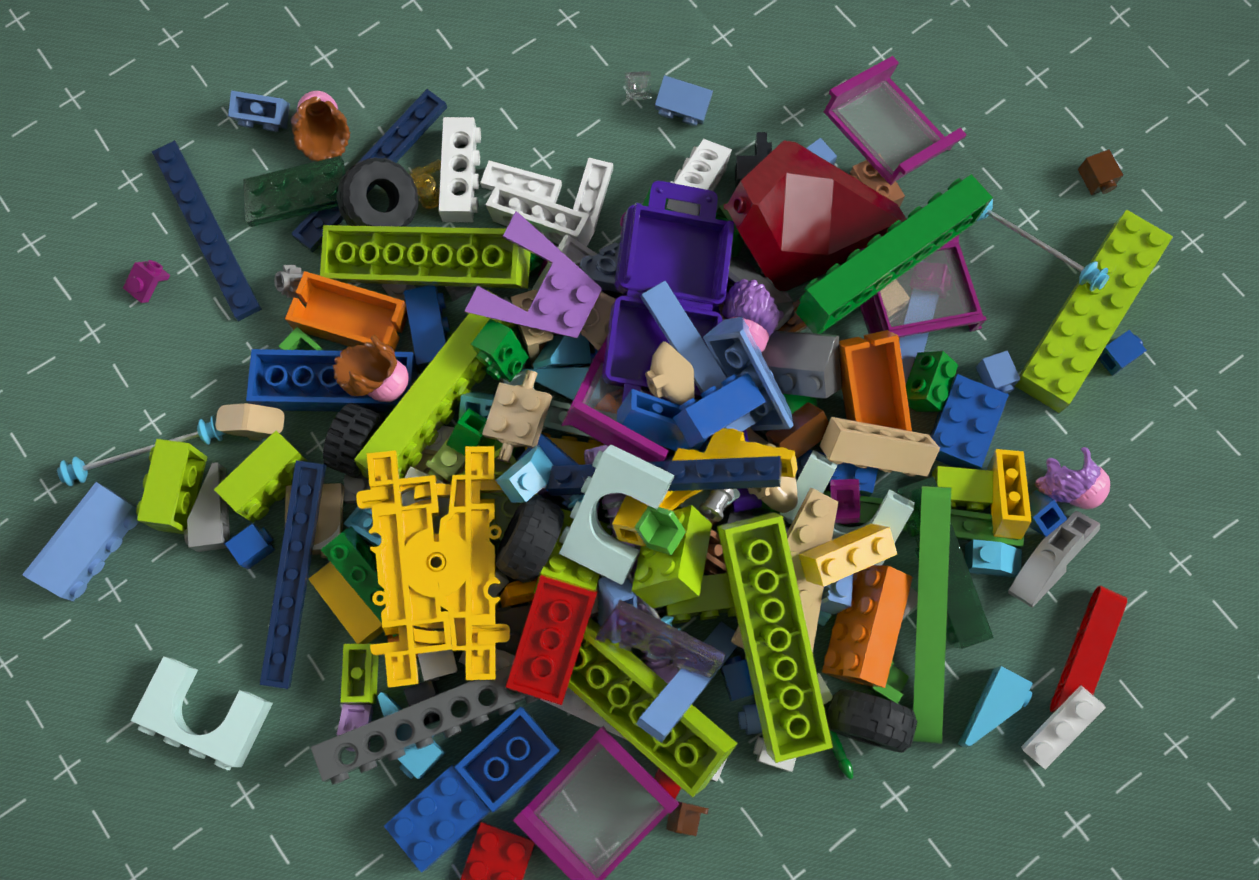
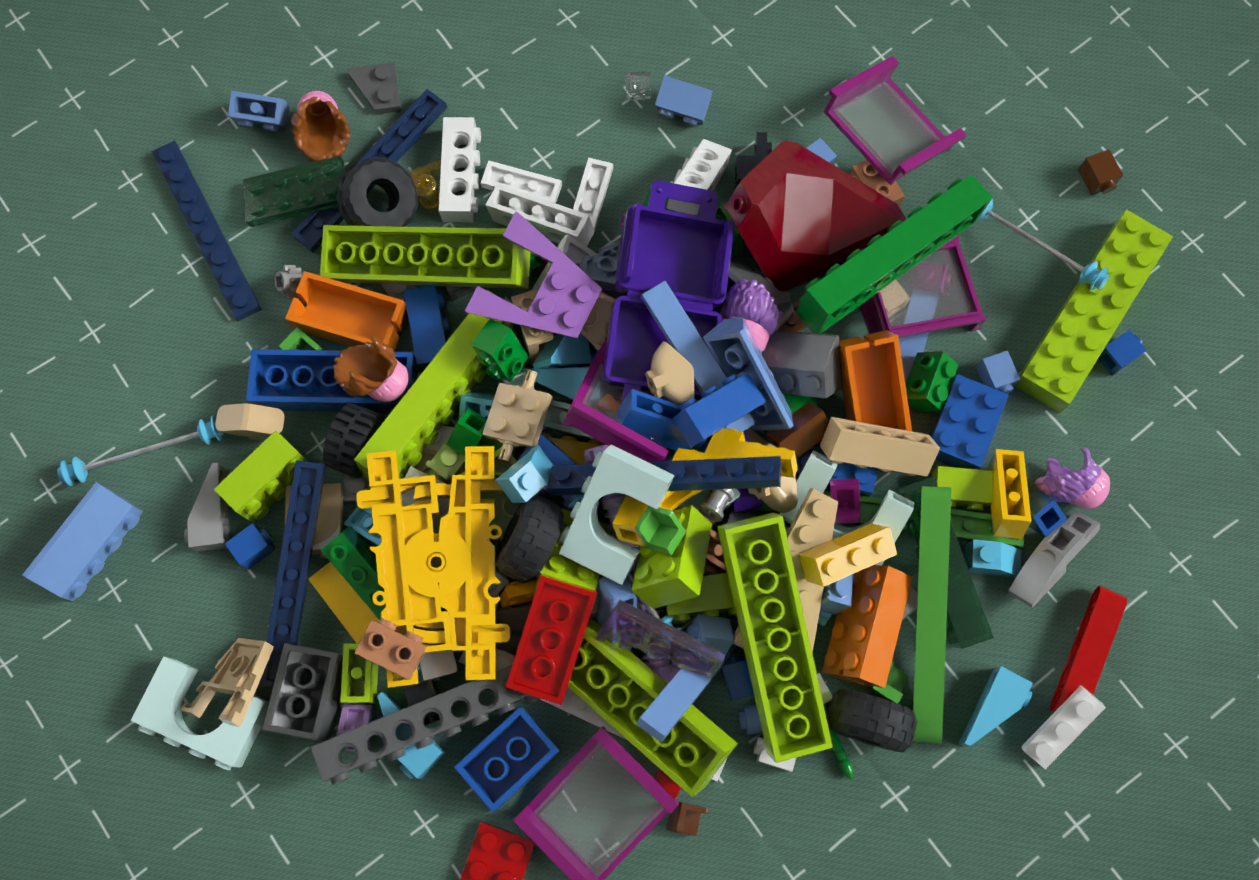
(144, 279): magenta bracket -> none
(171, 486): lime brick -> none
(236, 675): none -> tan wing
(305, 693): none -> dark grey slope
(378, 85): none -> dark grey wing
(392, 649): none -> nougat brick
(437, 819): blue brick -> none
(712, 631): none -> medium blue brick

